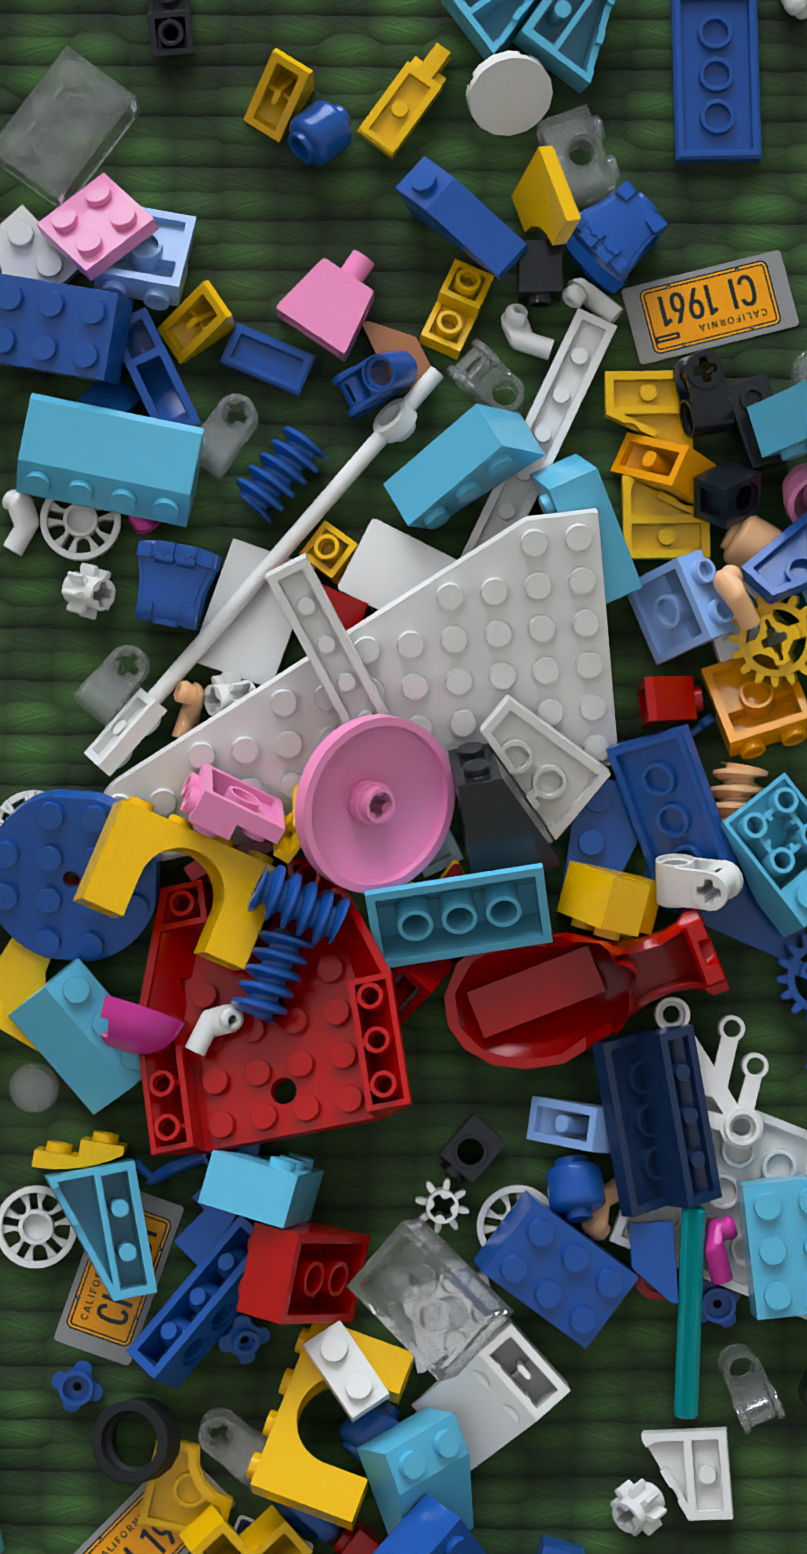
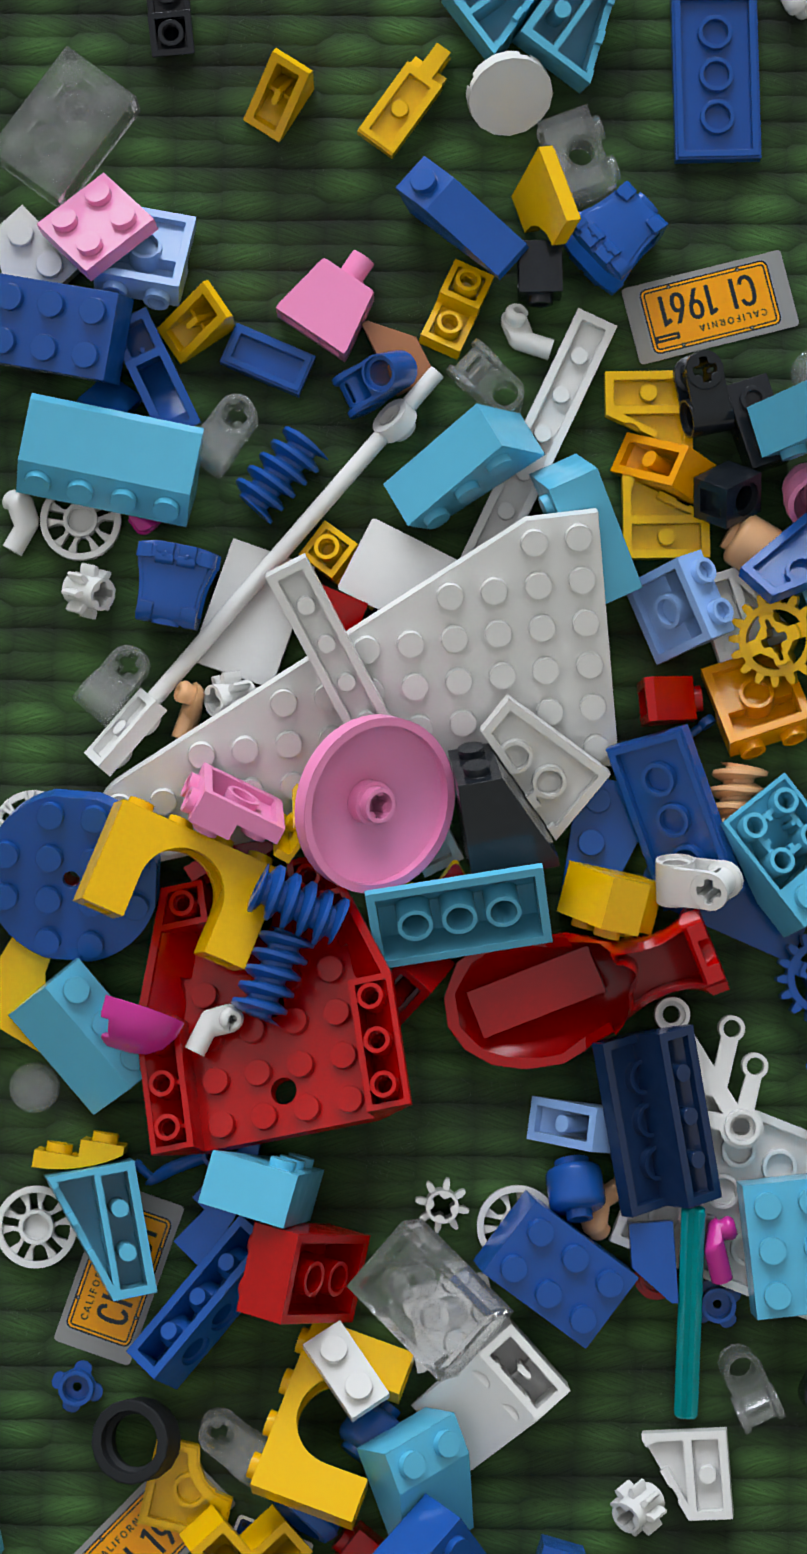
(243, 1326): blue plate -> none
(320, 132): blue head -> none
(476, 1129): black brick -> none
(583, 292): white arm -> none
(732, 591): light nougat arm -> none

